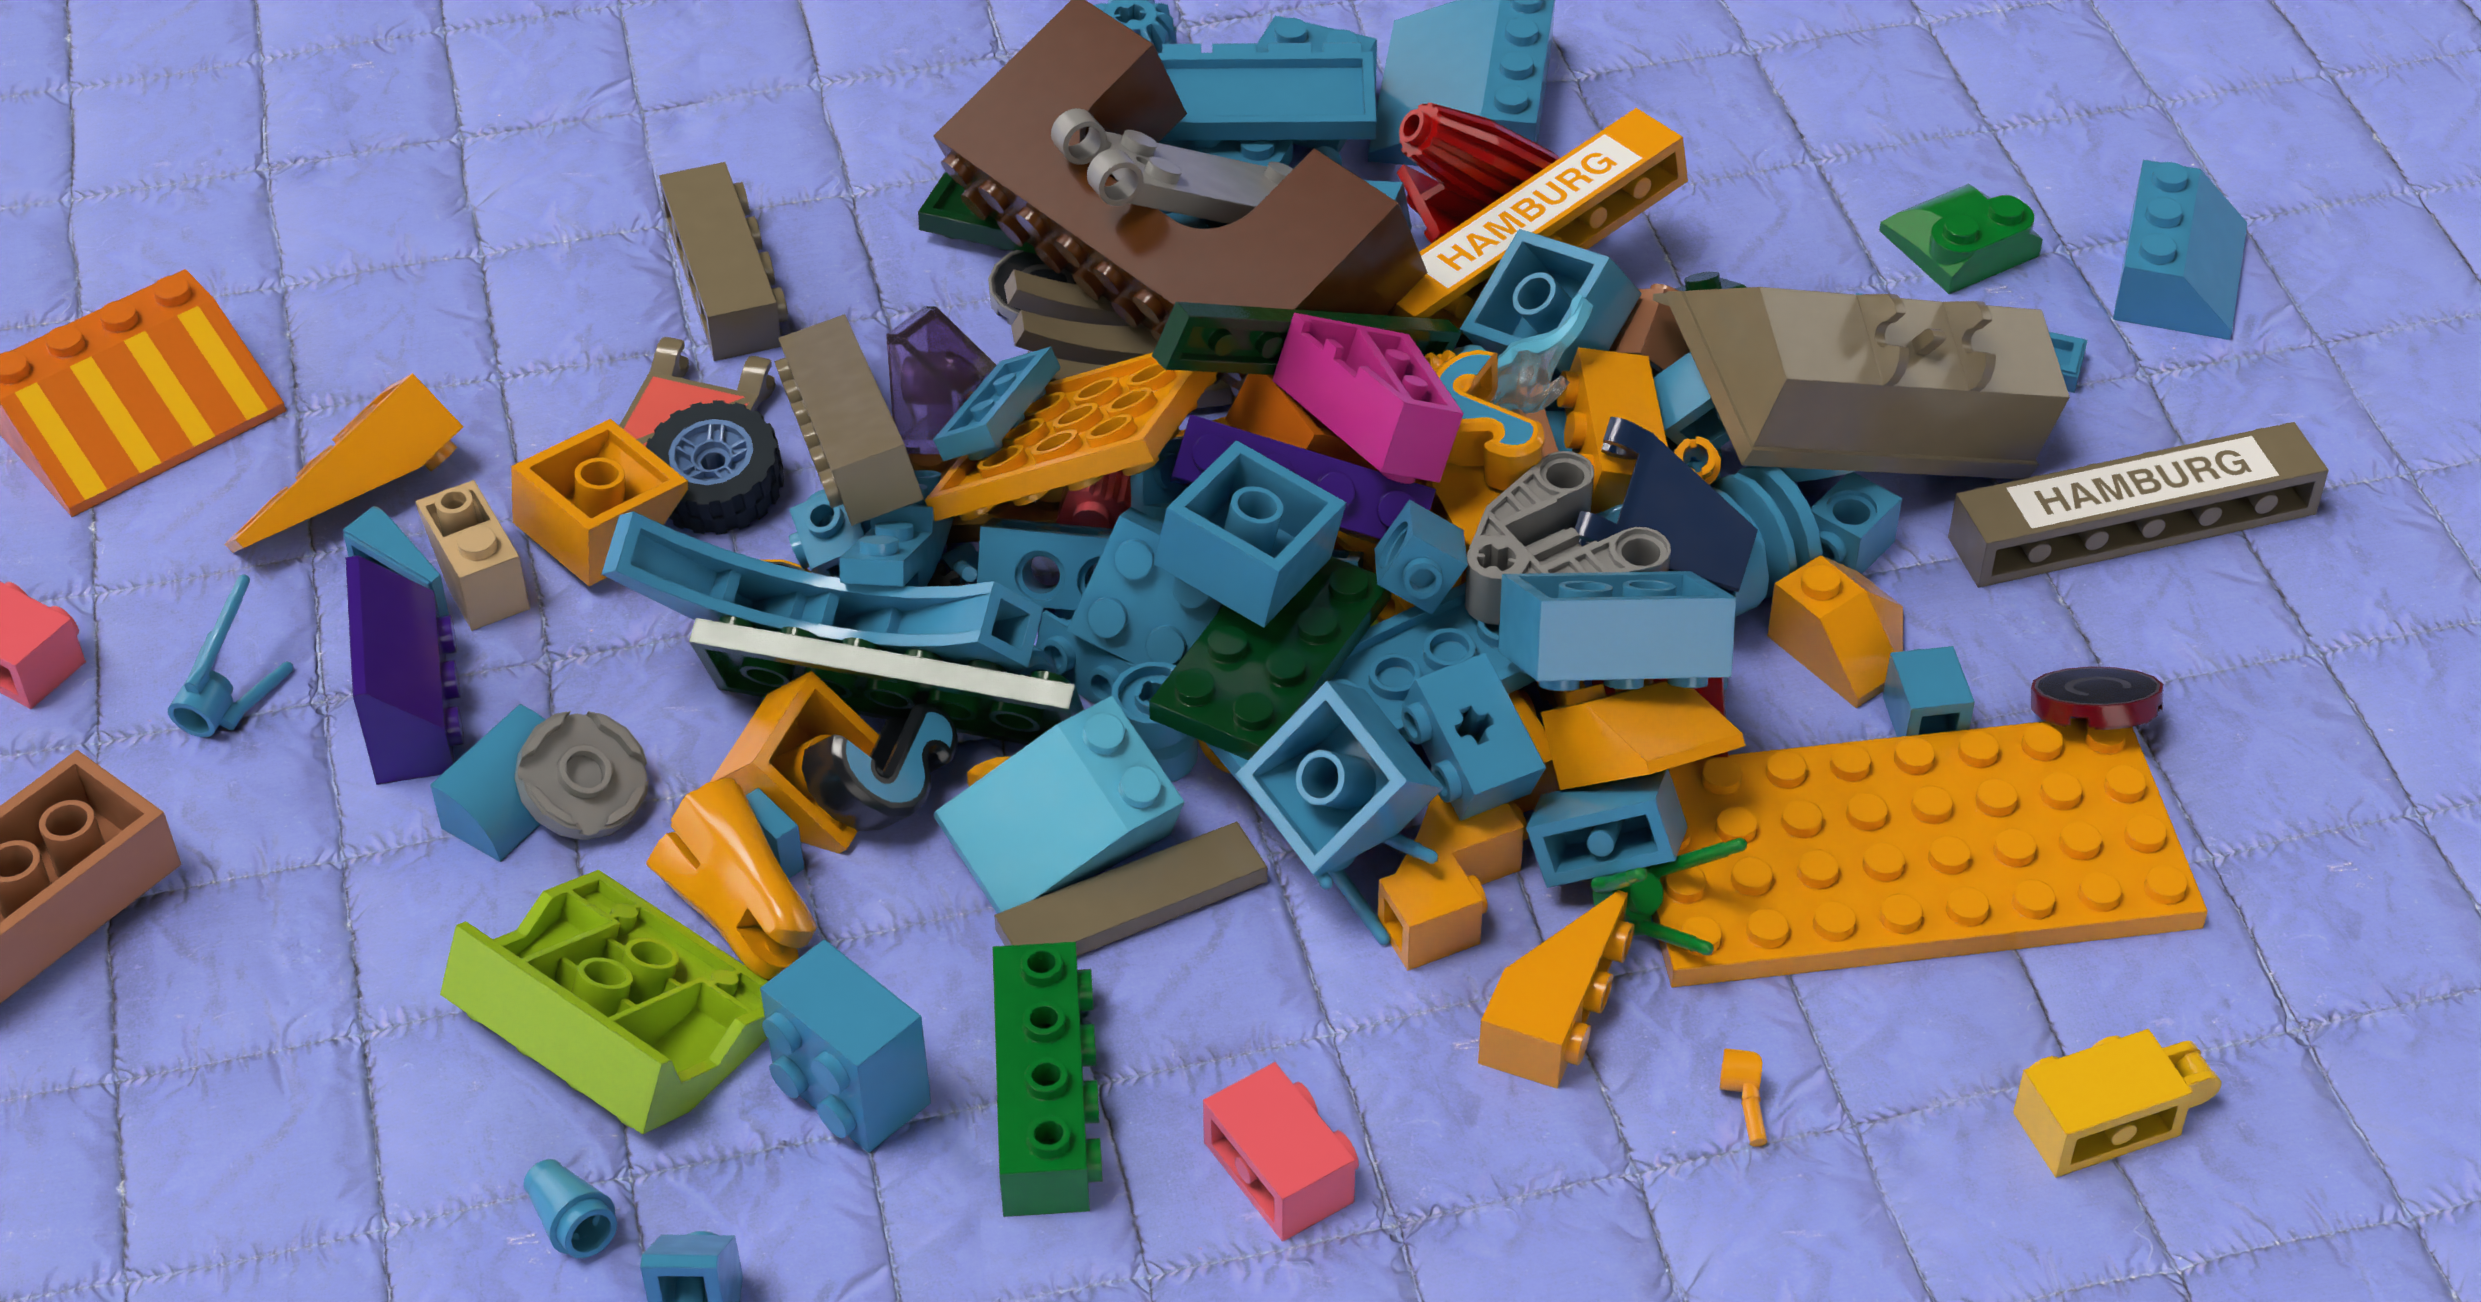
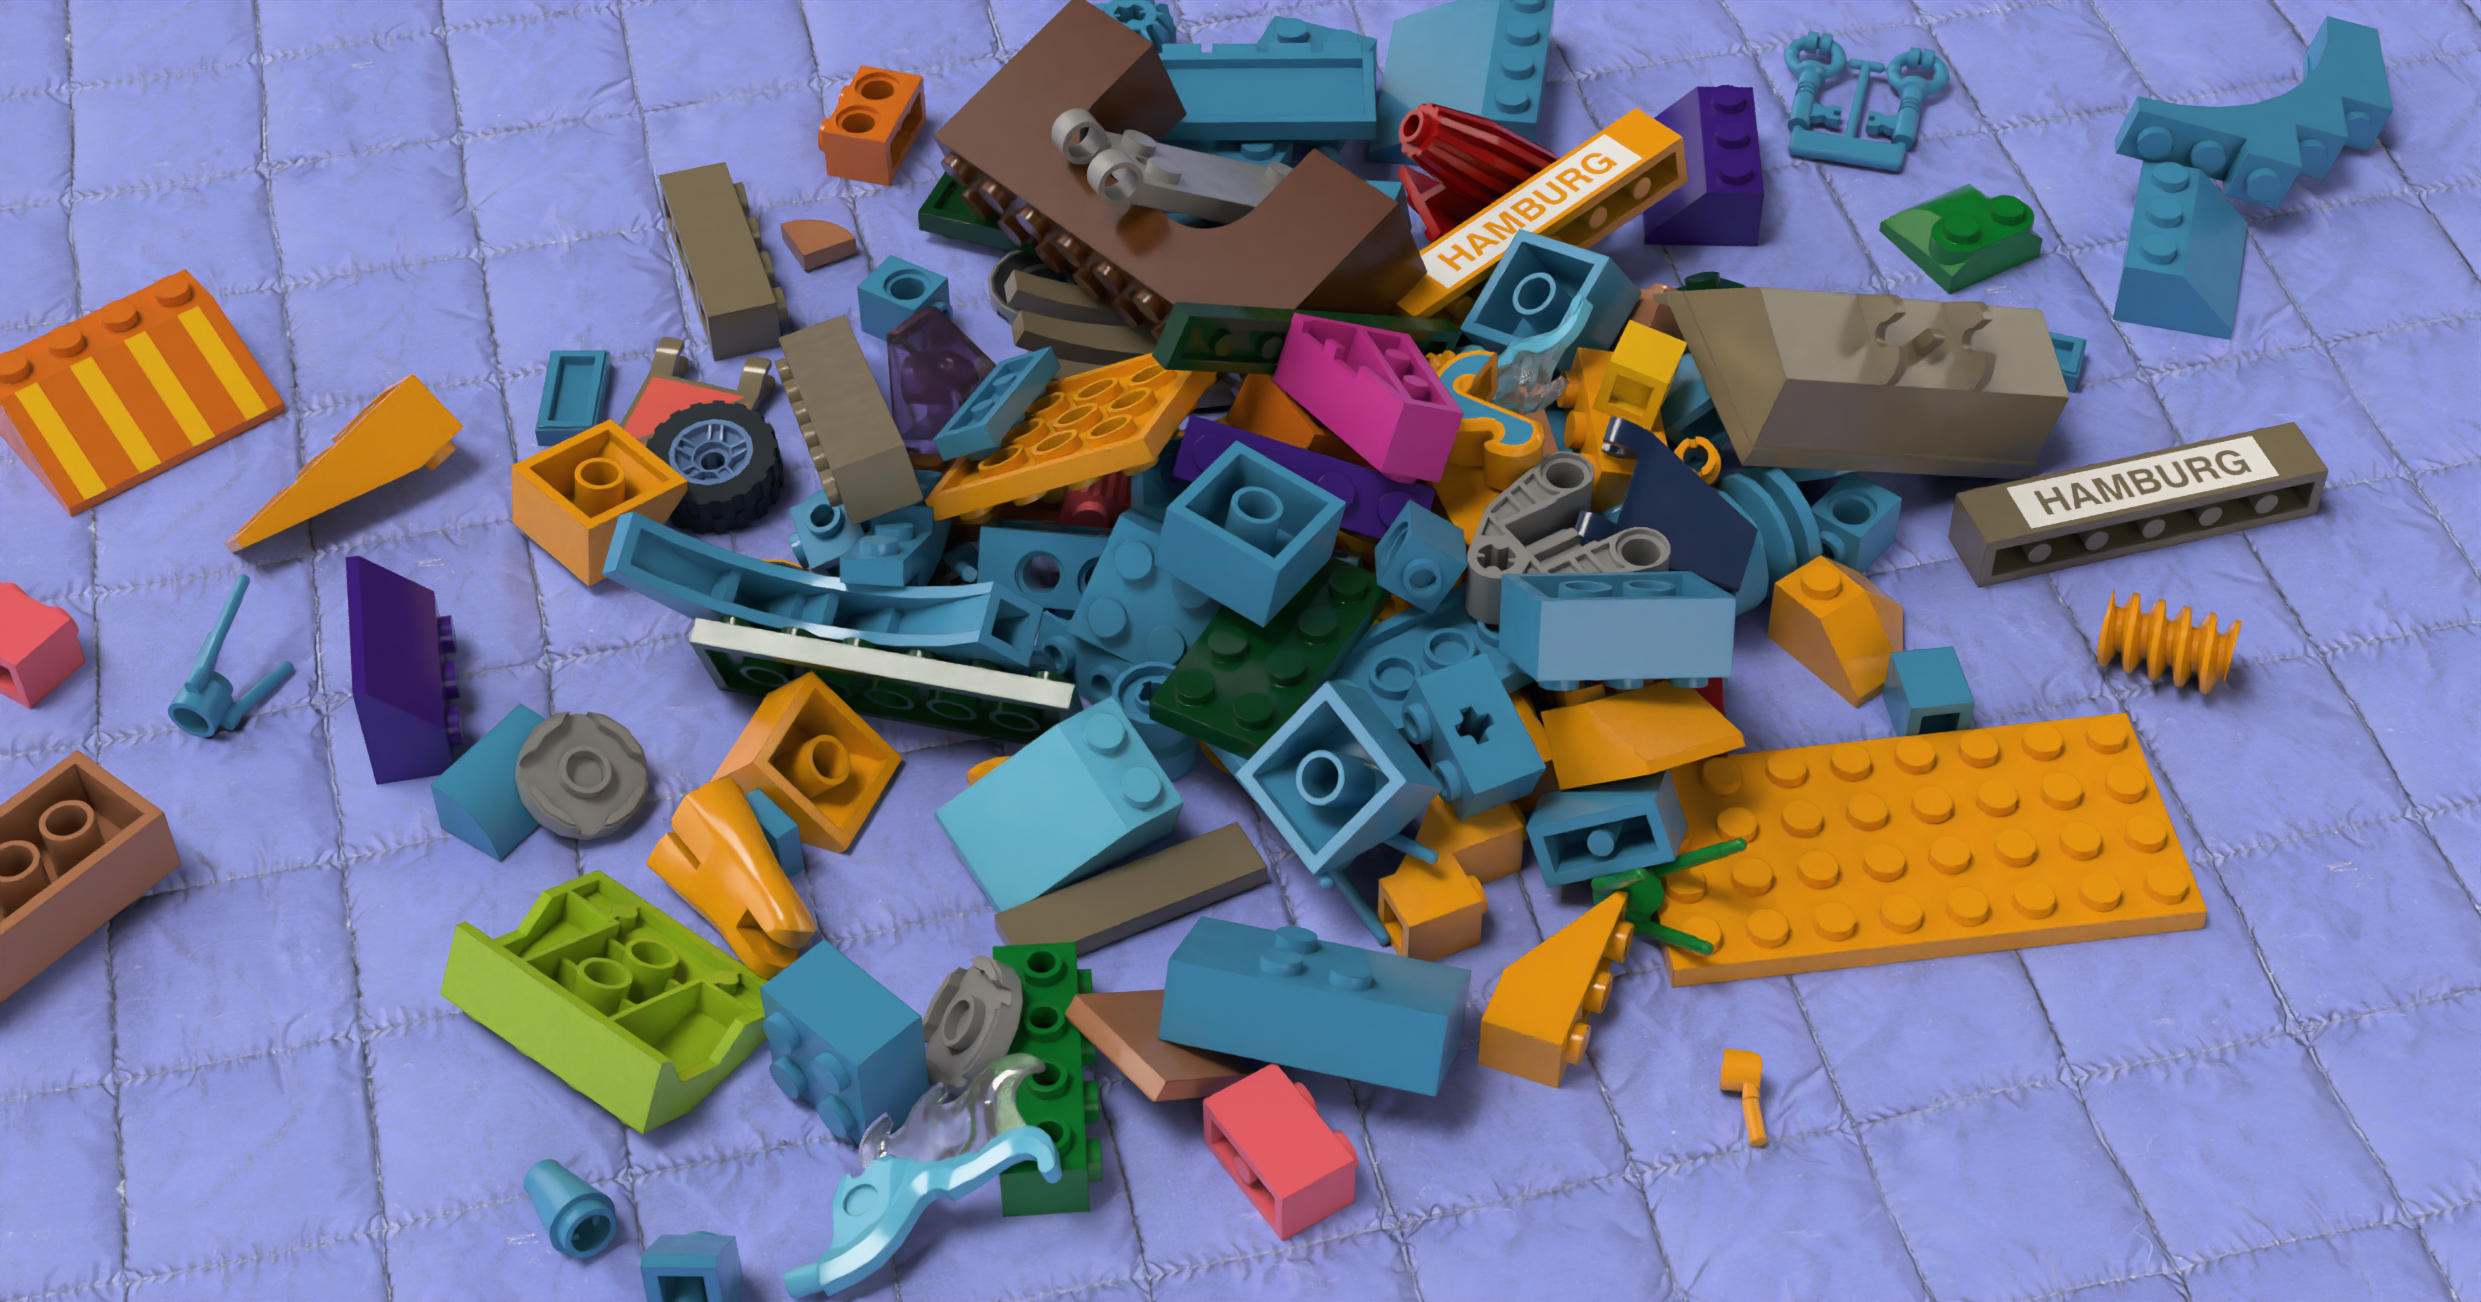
(383, 543): dark azure slope -> none
(474, 555): tan slope -> none
(572, 394): none -> dark azure tile
(817, 242): none -> nougat tile
(873, 125): none -> orange brick
(892, 780): black animal -> none
(896, 293): none -> dark azure brick
(930, 1157): none -> medium azure piece
(971, 1022): none -> light grey tile
(1127, 1033): none -> nougat tile
(1315, 1004): none -> dark azure brick
(1639, 374): none -> yellow brick
(1723, 171): none -> dark purple slope
(1847, 148): none -> dark azure piece
(2102, 694): tile -> none
(2111, 1099): yellow brick -> none
(2167, 642): none -> light orange piece
(2268, 143): none -> dark azure arch

